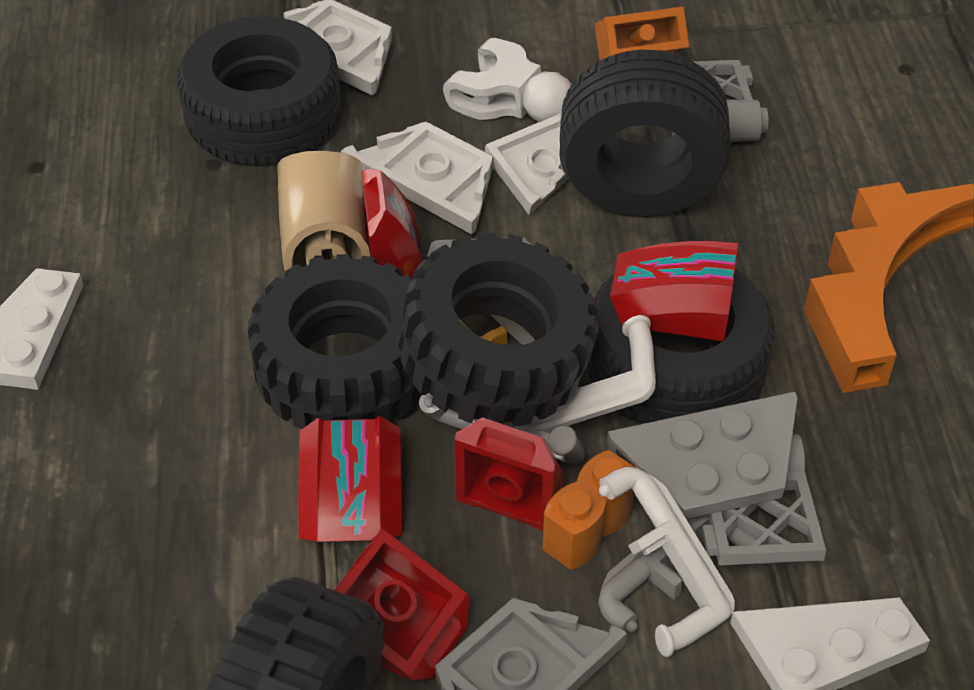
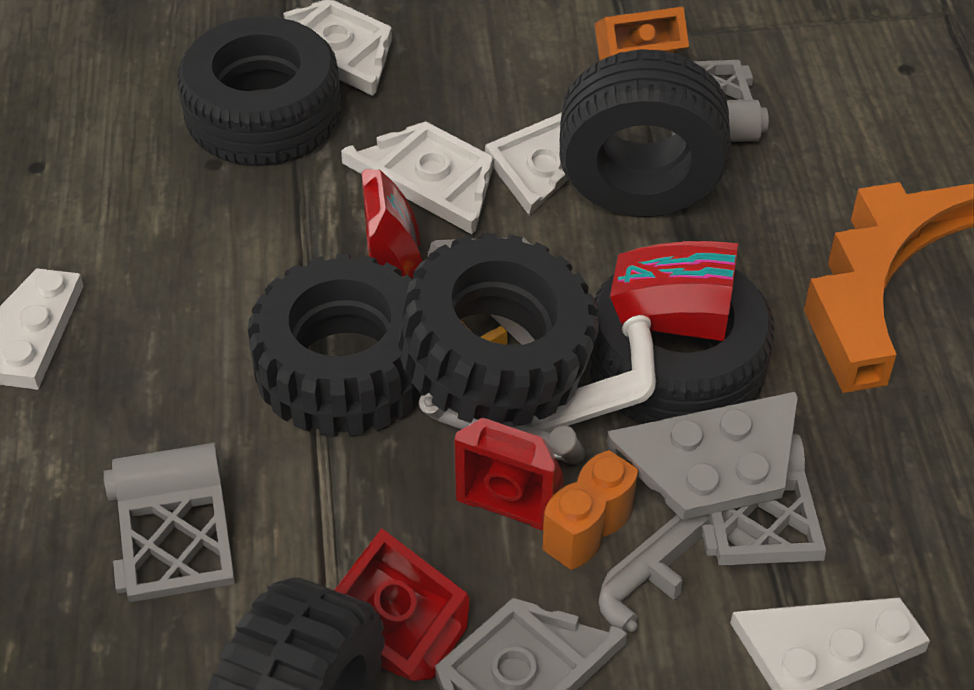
(164, 483): none -> light grey piece
(321, 207): tan brick -> none
(349, 480): red slope -> none
(506, 85): white piece -> none
(684, 551): white piece -> none

